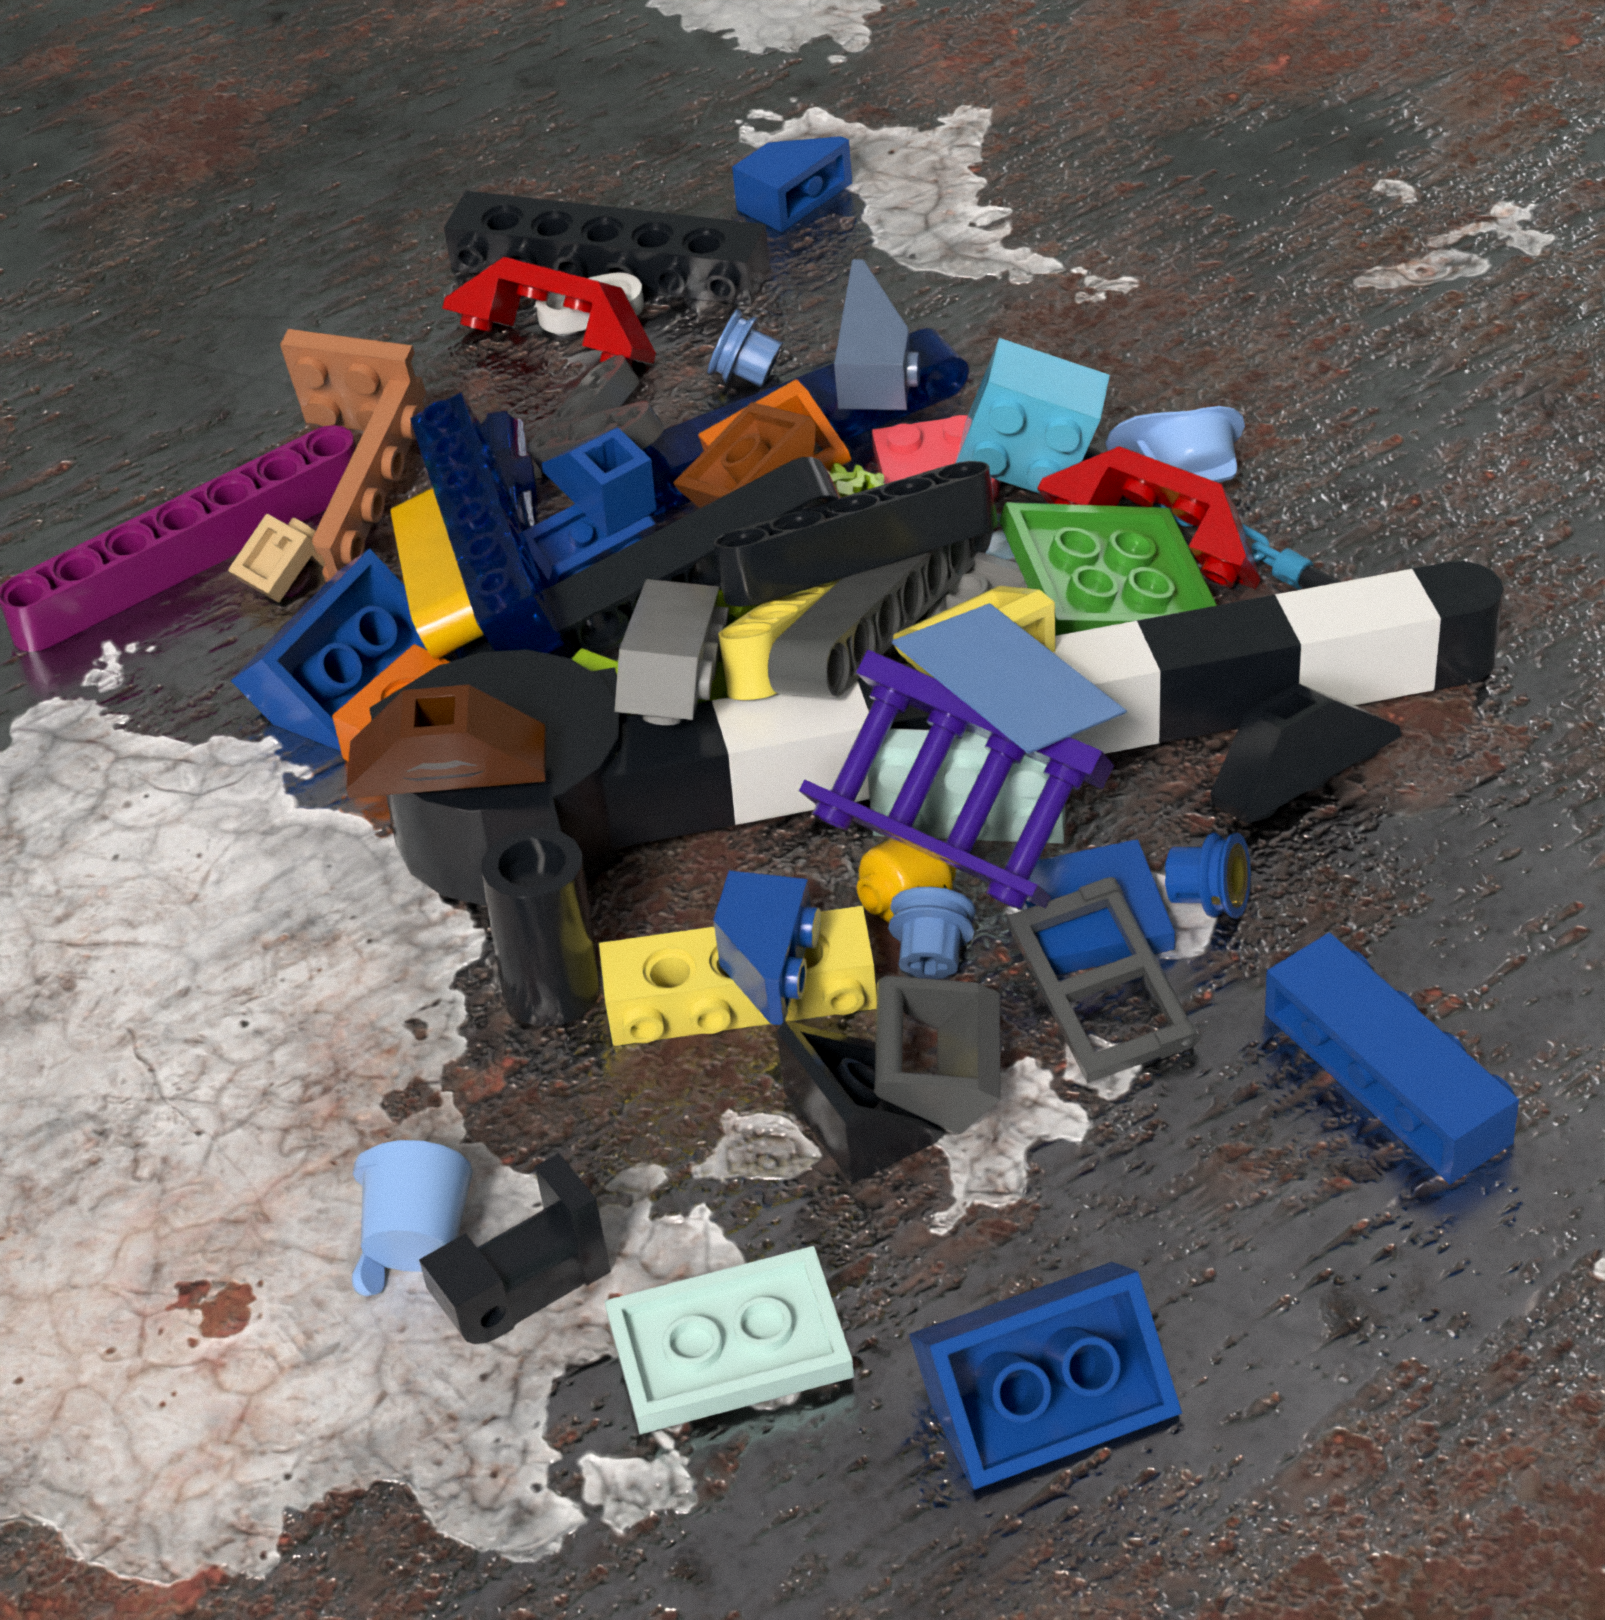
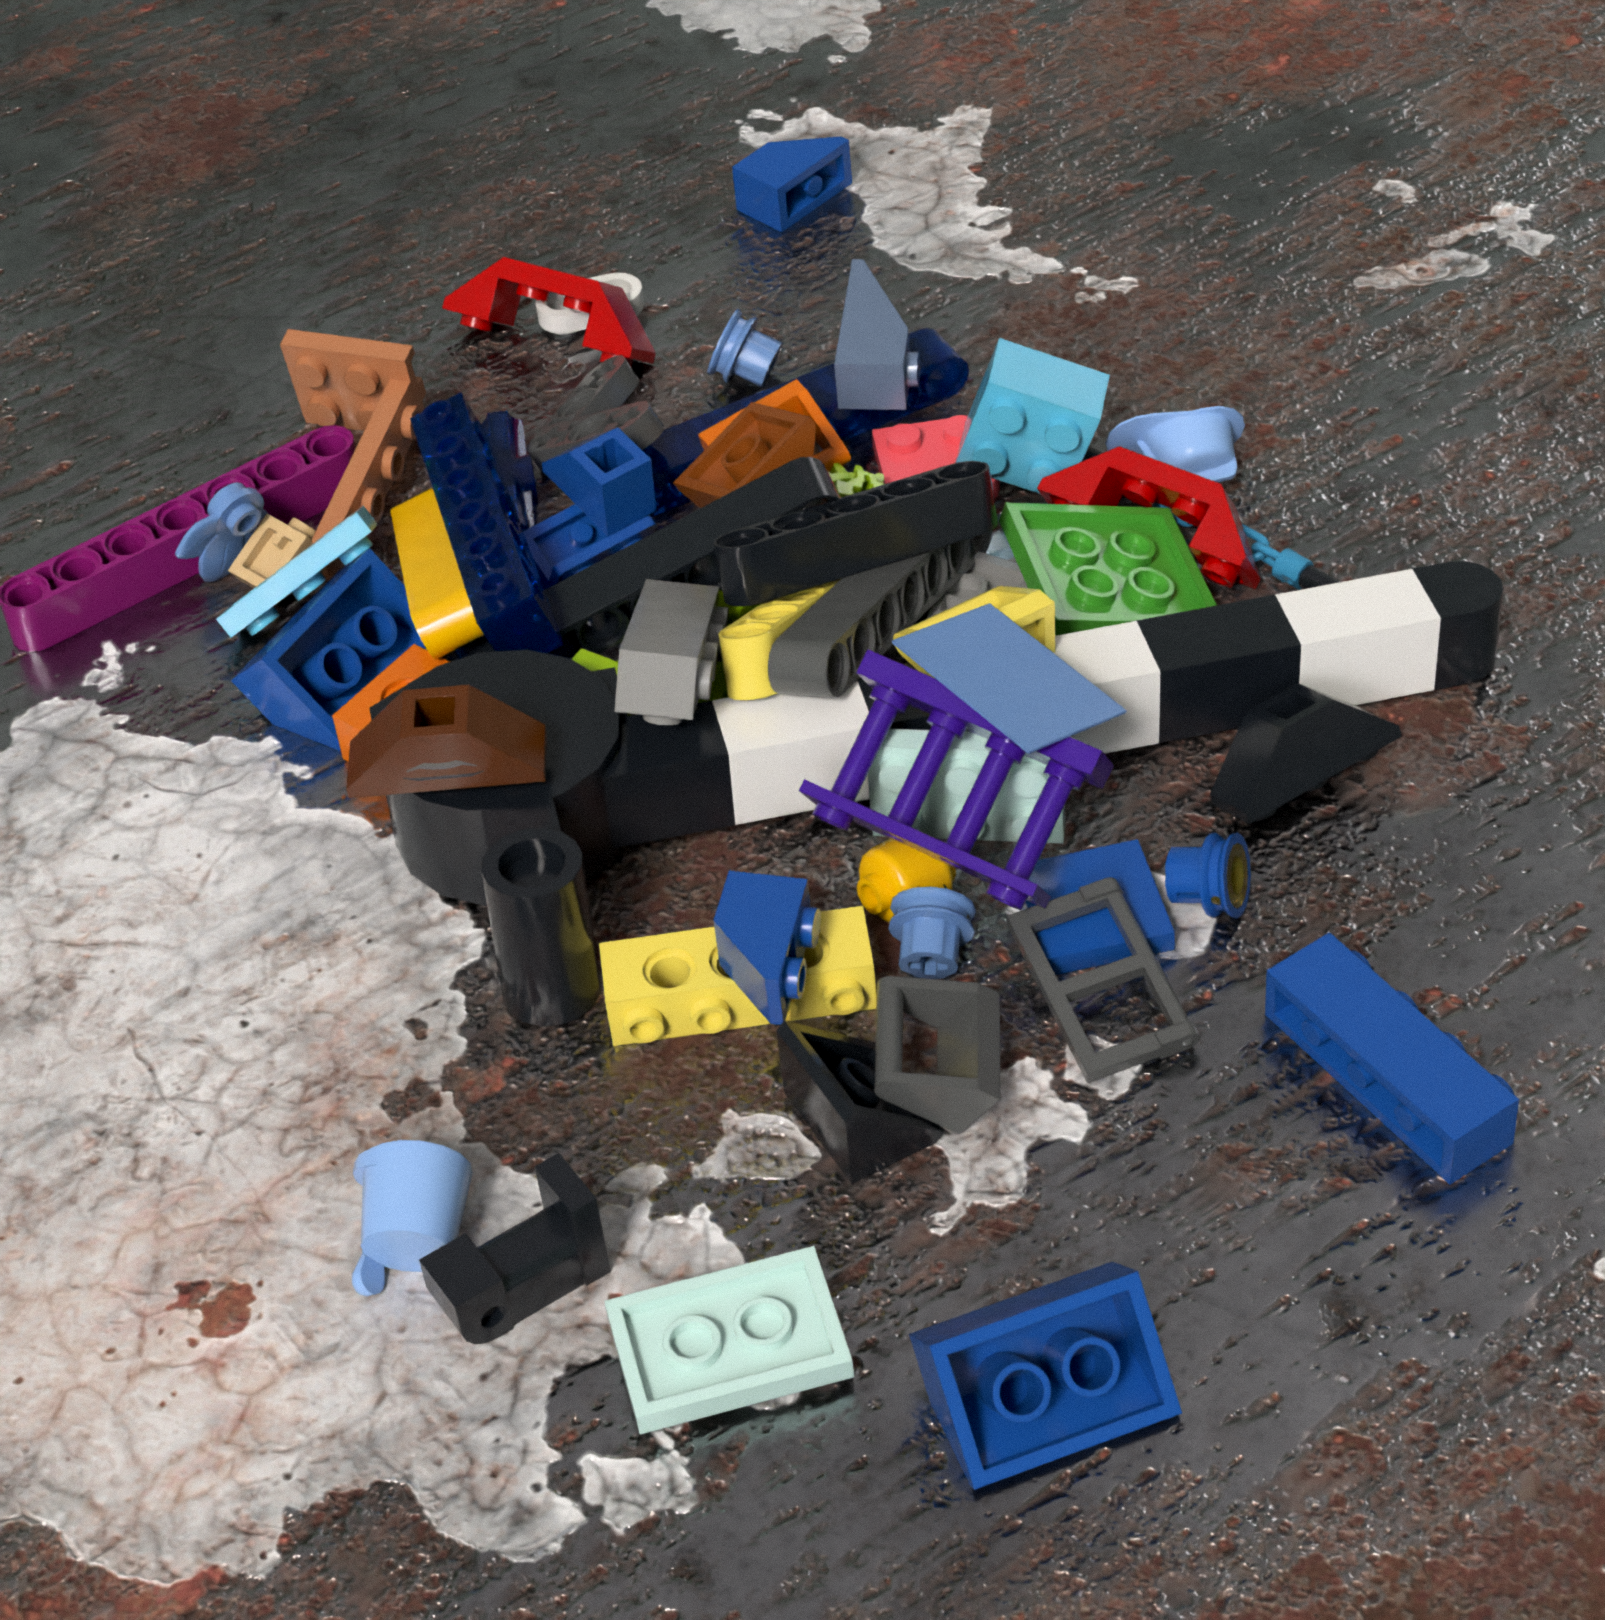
(223, 534): none -> medium blue plate
(300, 574): none -> medium azure plate
(663, 250): black brick -> none

